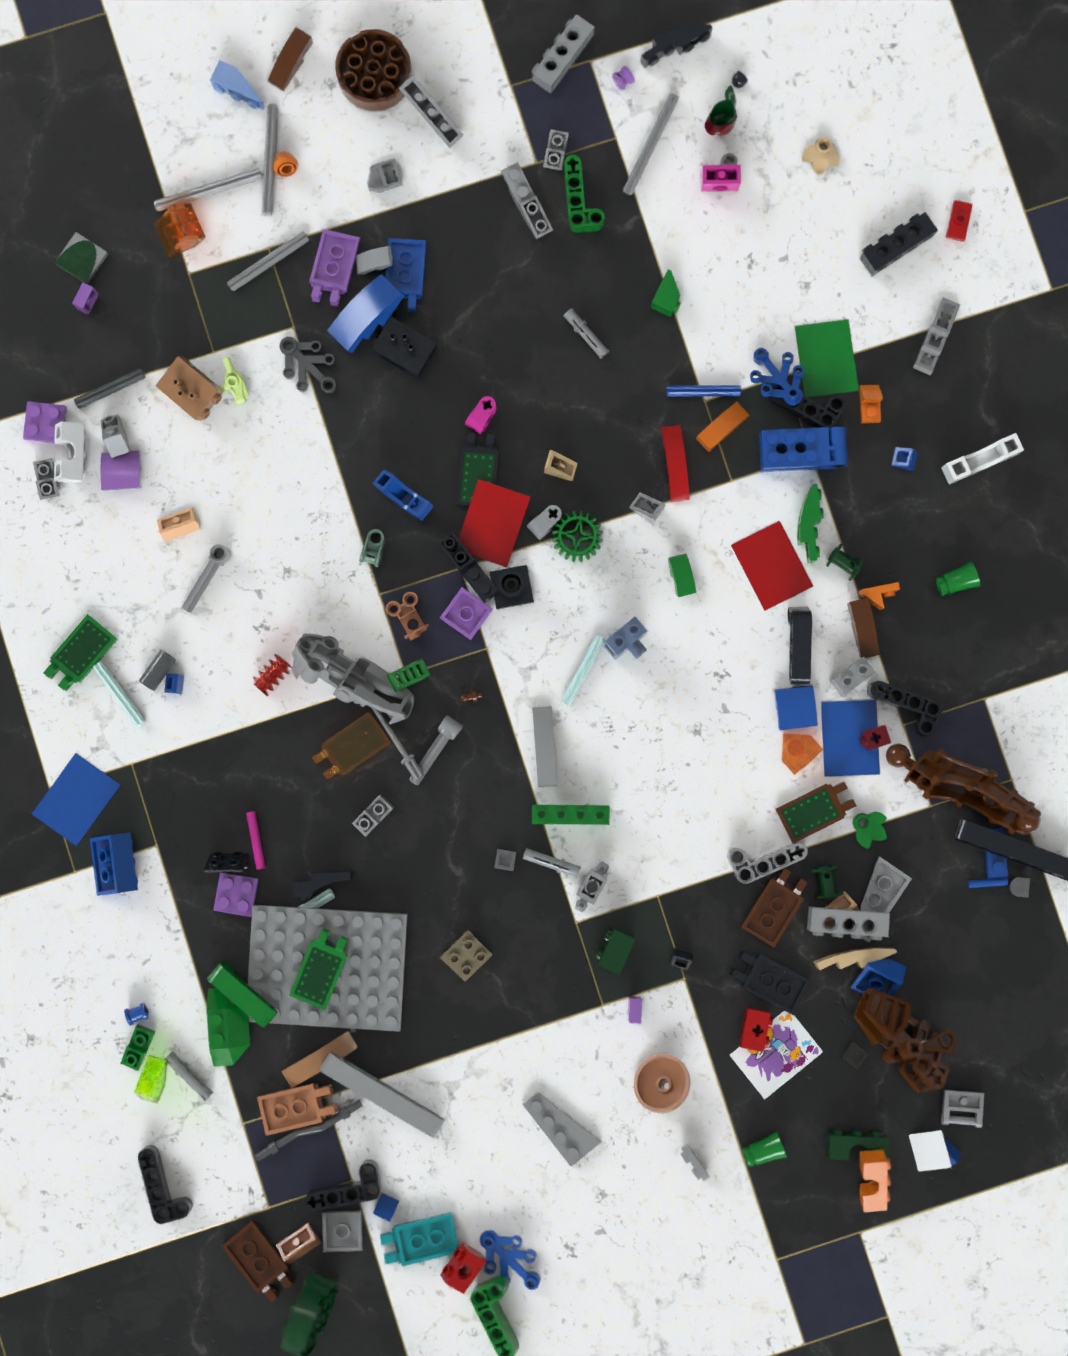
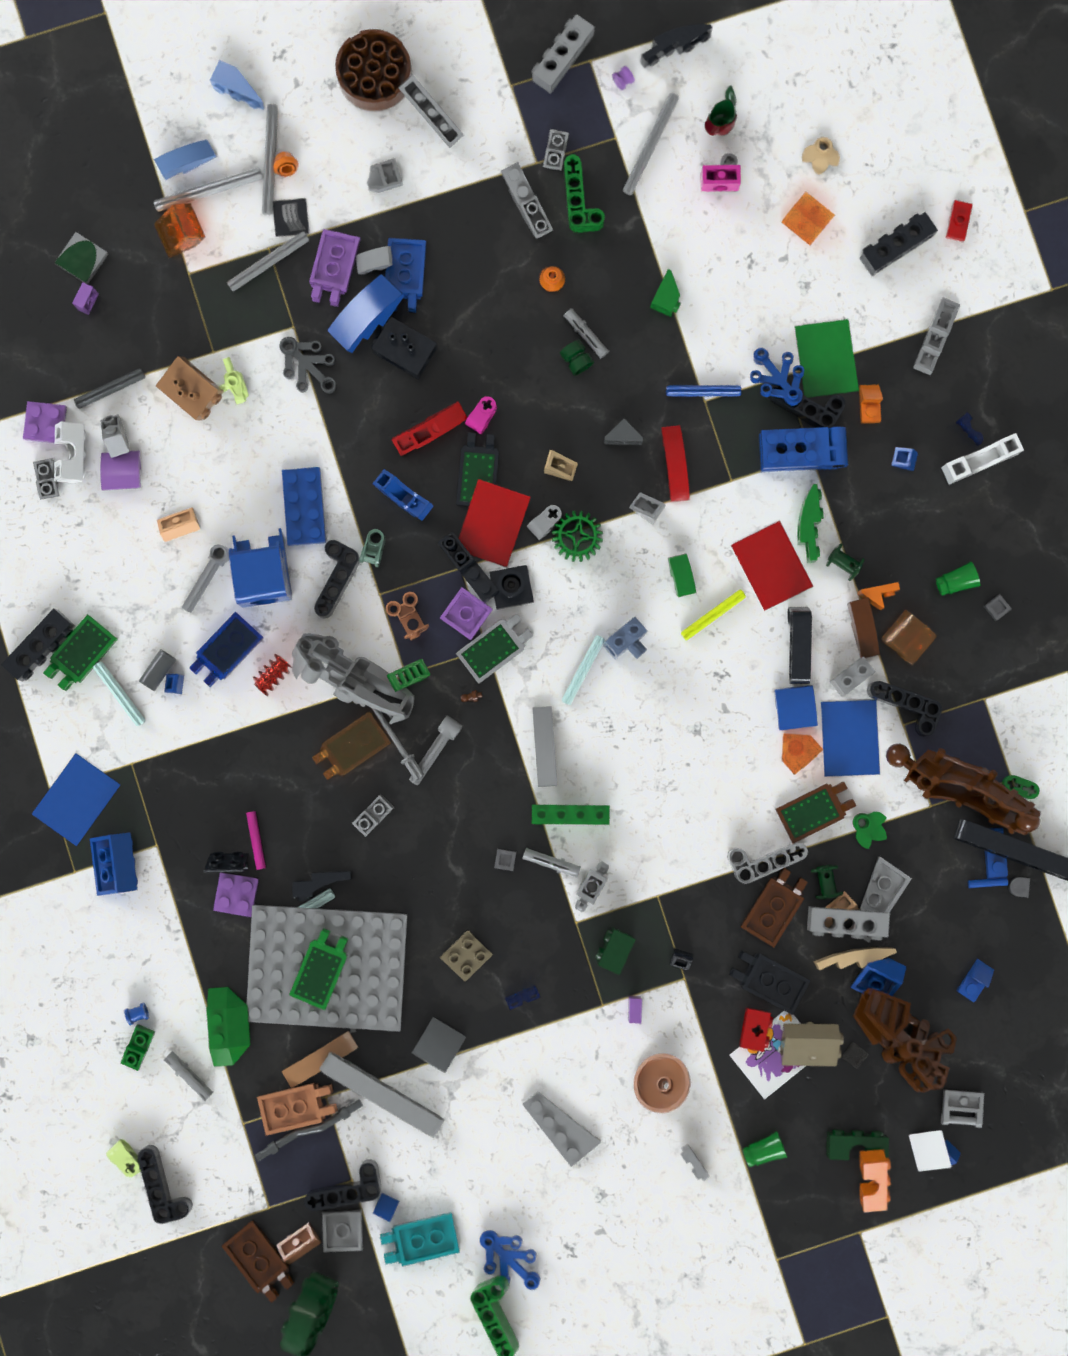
(14, 661): none -> black brick
(123, 1156): none -> yellowish green piece
(152, 1079): clear neon green slope -> none
(184, 158): none -> medium blue slope
(226, 649): none -> clear blue tile
(241, 994): green beam -> none
(261, 573): none -> blue piece
(290, 59): reddish brown slope -> none
(290, 217): none -> black sticker
(303, 506): none -> blue plate
(333, 581): none -> black beam
(430, 429): none -> red slope
(438, 1045): none -> dark grey slope
(462, 1278): red brick -> none
(493, 648): none -> tile
(518, 998): none -> clear blue piece
(549, 282): none -> orange cone
(576, 356): none -> dark green wheel
(623, 435): none -> dark grey slope
(713, 614): none -> neon yellow axle
(722, 426): orange slope -> none
(739, 79): black hinge -> none
(808, 218): none -> clear orange slope
(810, 1044): none -> dark tan piece
(882, 735): dark red brick -> none
(909, 637): none -> clear orange slope
(965, 423): none -> clear blue piece
(975, 980): none -> blue slope
(997, 607): none -> flat silver tile
(1022, 783): none -> green beam

